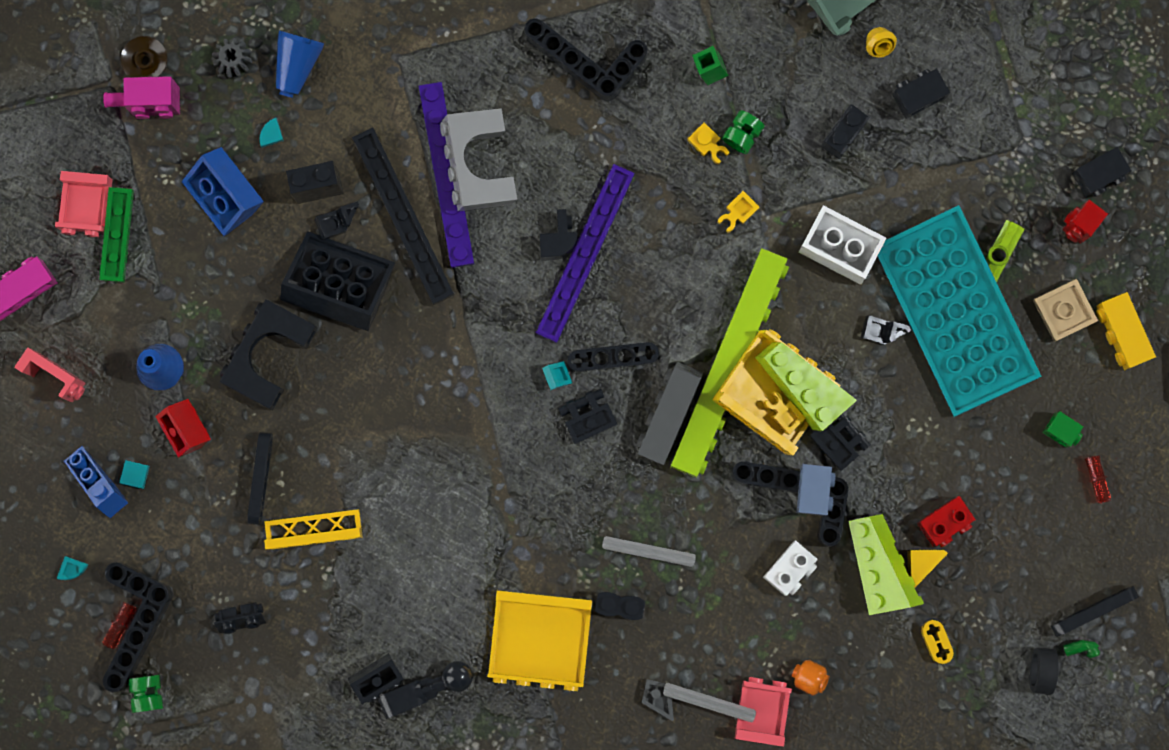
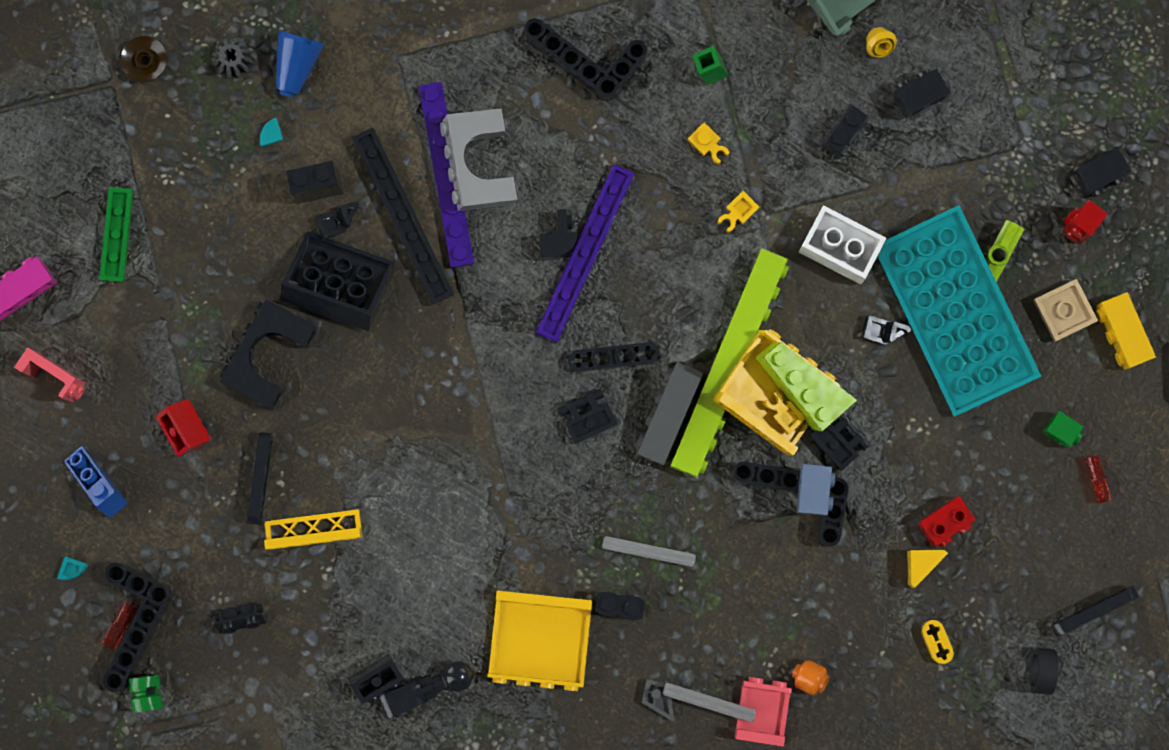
(83, 203): coral panel -> none
(134, 474): teal tile -> none
(147, 97): dark pink brick -> none
(159, 367): blue cone -> none
(222, 190): blue slope -> none
(557, 375): teal plate -> none
(740, 139): green wheel -> none
(791, 568): white brick -> none
(881, 567): lime wedge -> none
(1079, 646): green arm -> none

